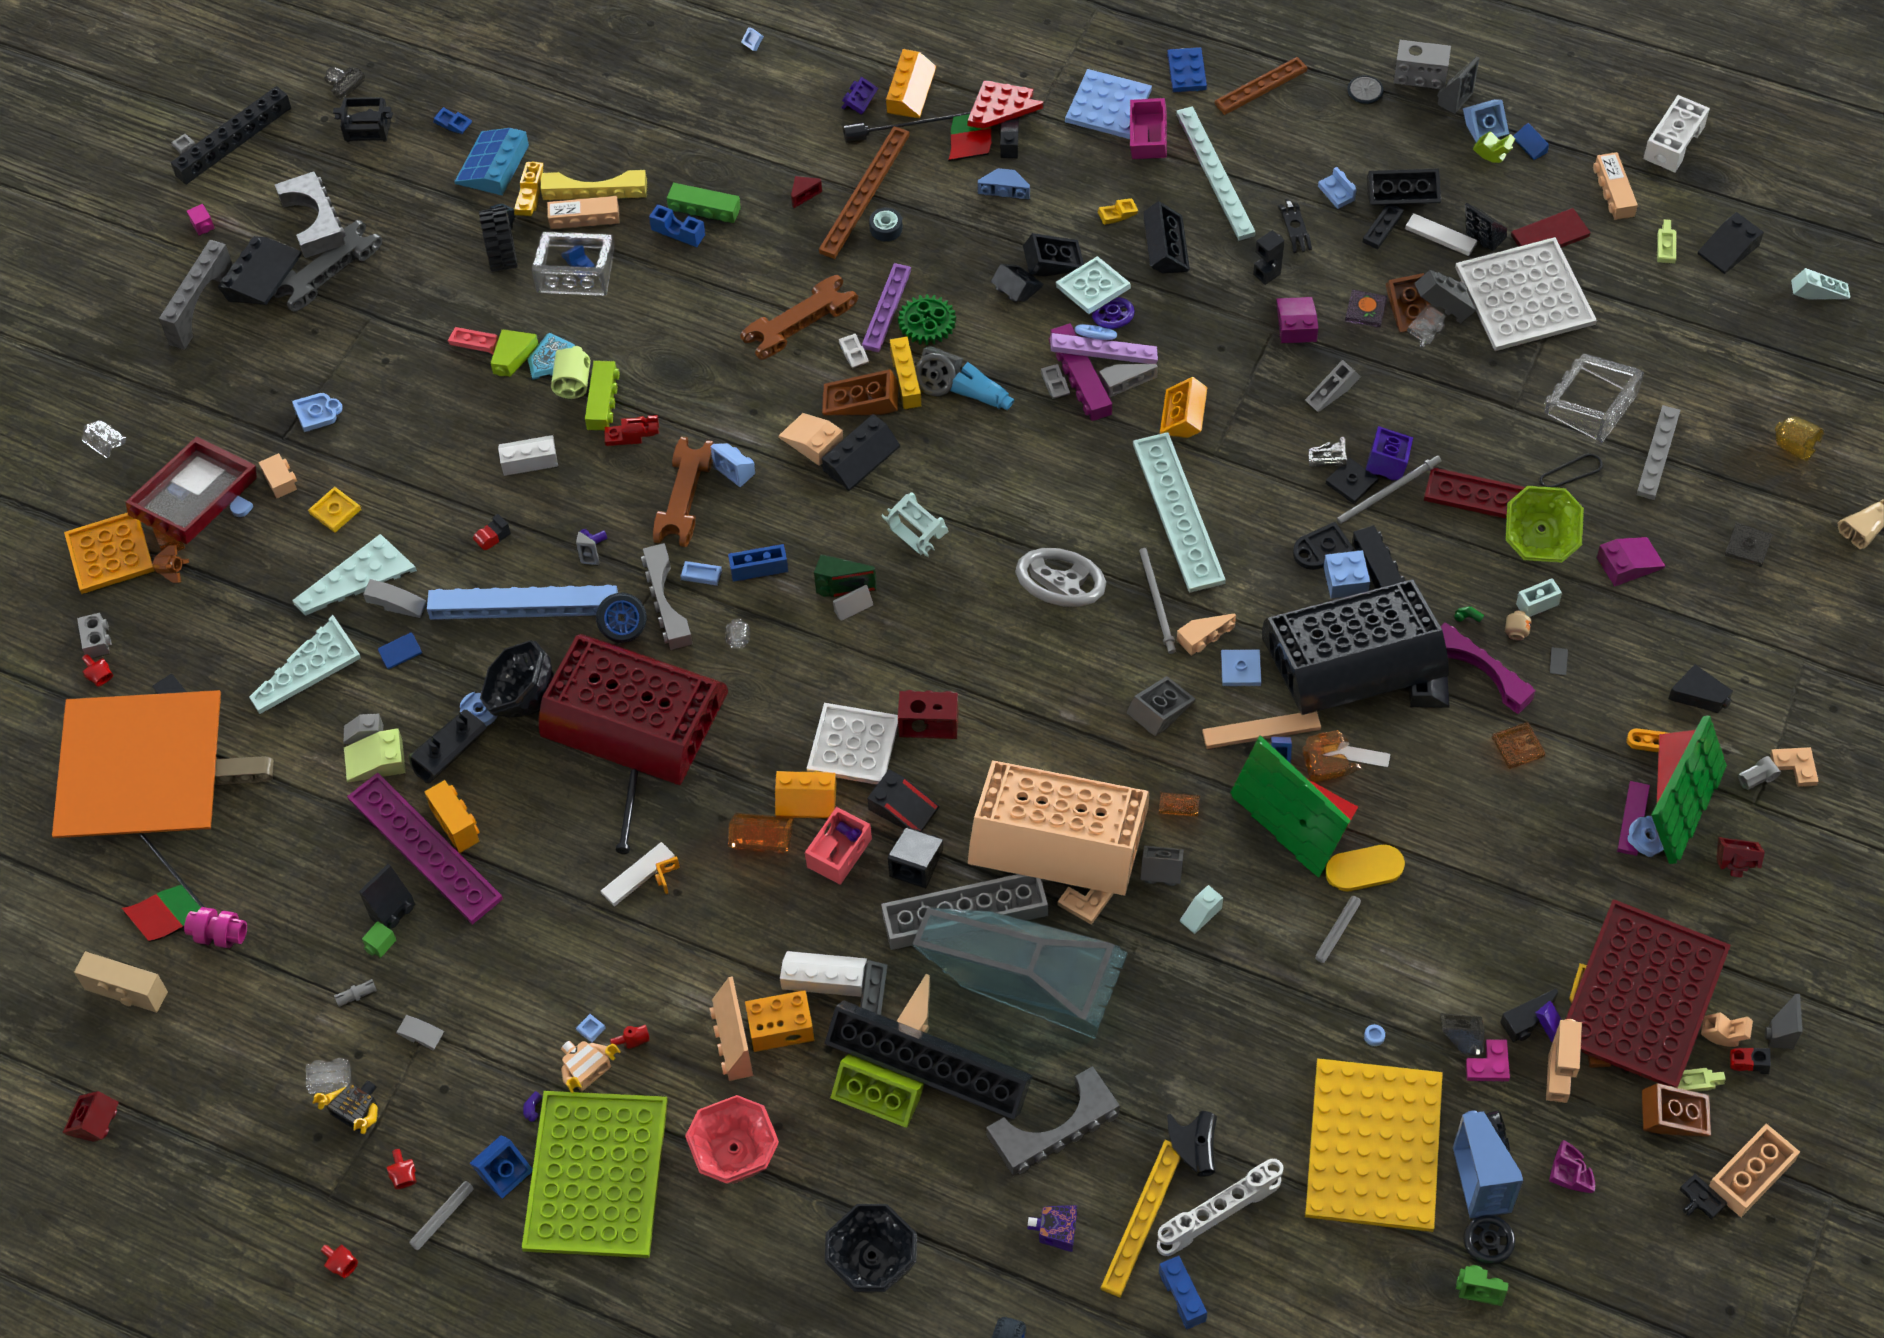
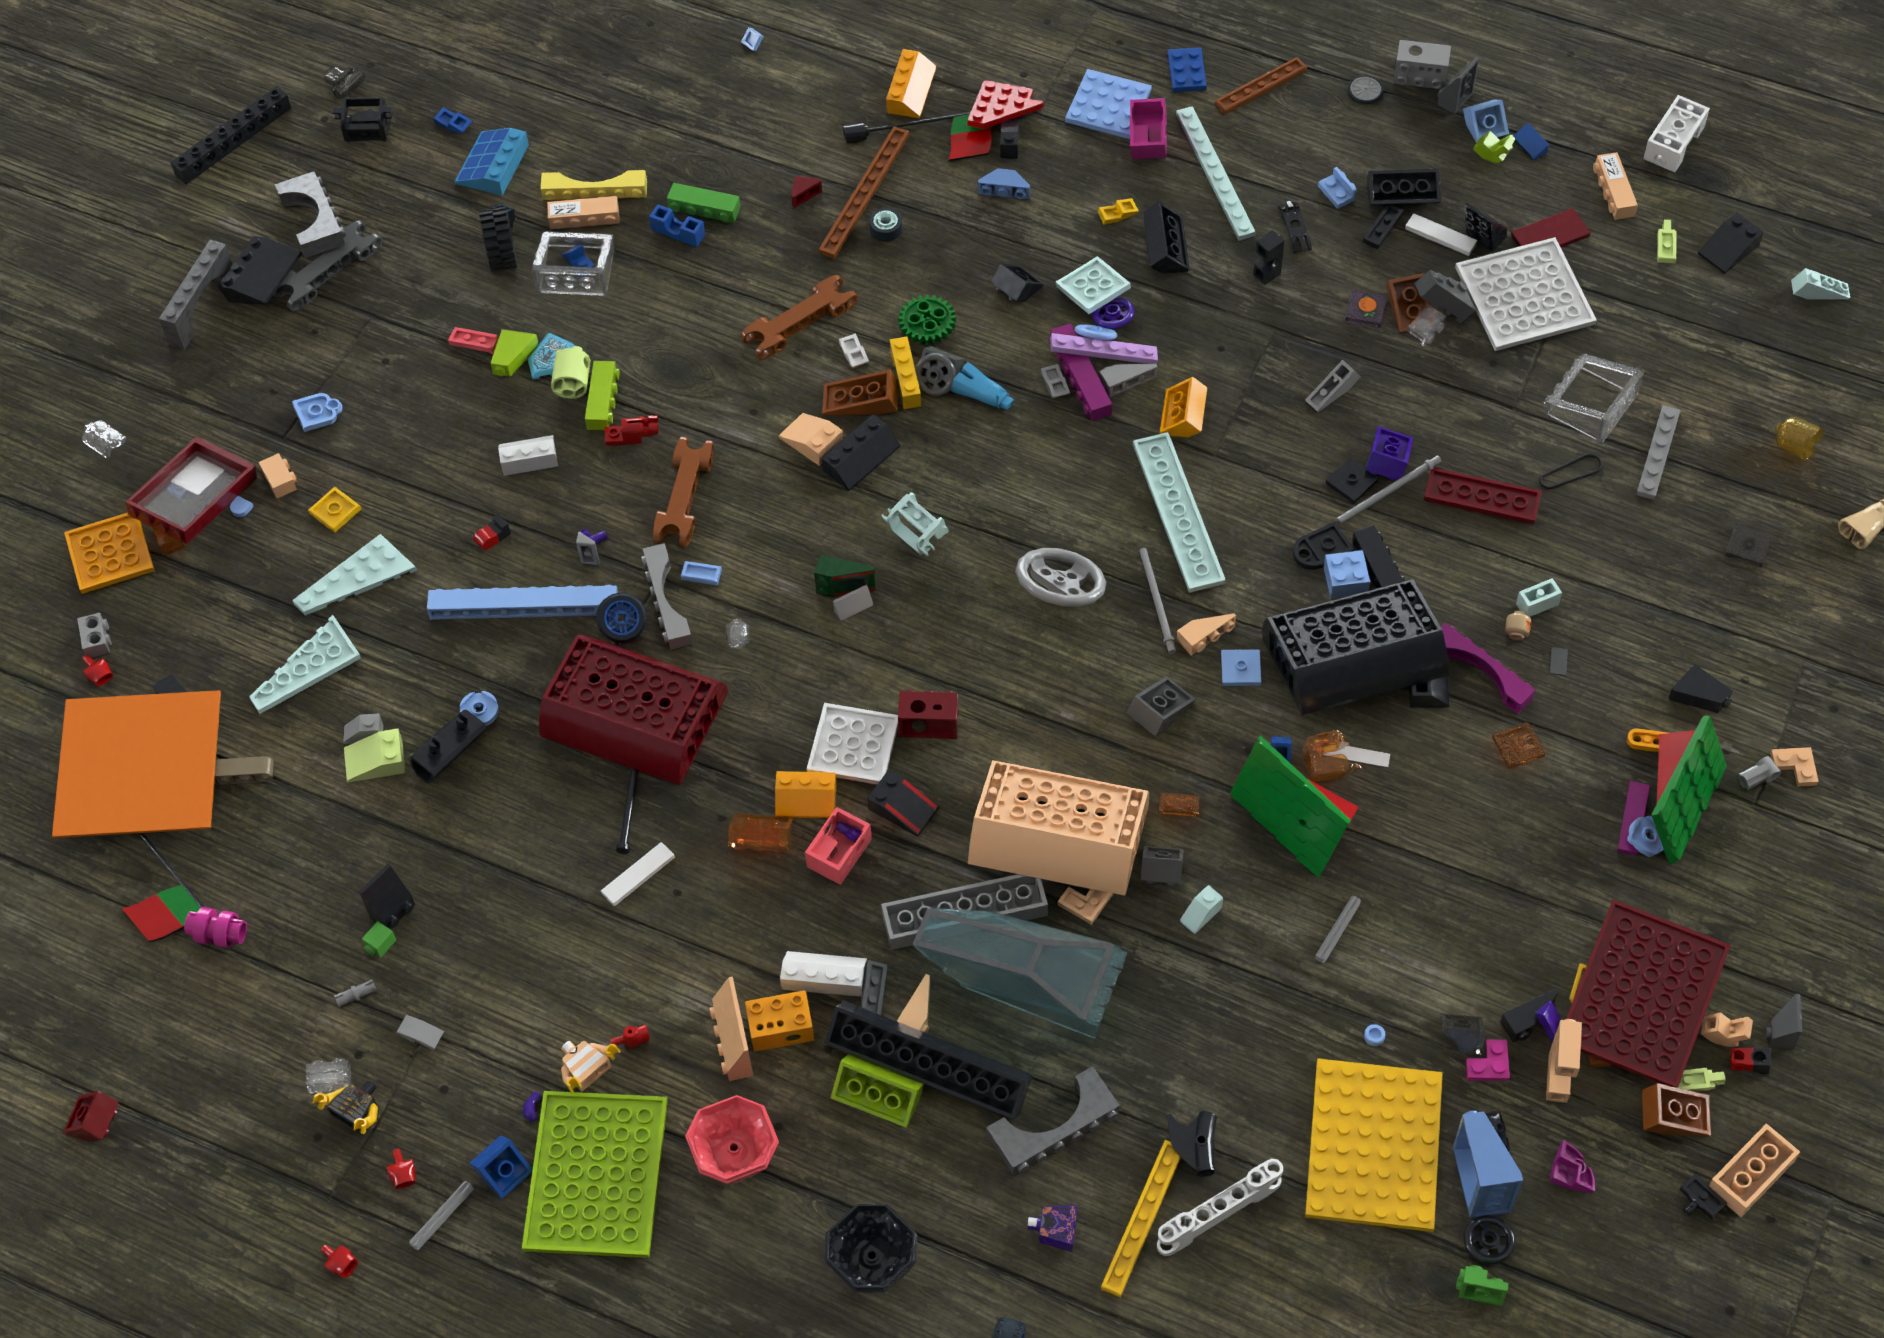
(121, 982): tan brick -> none
(168, 563): dark orange brick -> none
(183, 143): light grey tile -> none
(200, 219): dark pink brick -> none
(394, 598): light grey slope -> none
(399, 650): blue slope -> none
(425, 848): magenta plate -> none
(453, 816): light orange brick -> none
(517, 681): black rock -> none
(529, 189): yellow slope -> none
(590, 1028): light blue tile -> none
(661, 870): light orange bracket -> none
(732, 463): light blue slope -> none
(758, 562): blue brick -> none
(860, 96): dark purple bracket -> none
(886, 307): medium lavender plate -> none
(915, 857): slope -> none
(1052, 255): black slope -> none
(1179, 1283): blue arch -> none
(1267, 728): light nougat tile -> none
(1297, 320): magenta slope -> none
(1328, 454): clear smoke wing -> none
(1365, 867): yellow tile -> none
(1466, 612): green arm -> none
(1553, 511): lime rock -> none
(1628, 559): magenta slope -> none
(1739, 855): dark red brick -> none

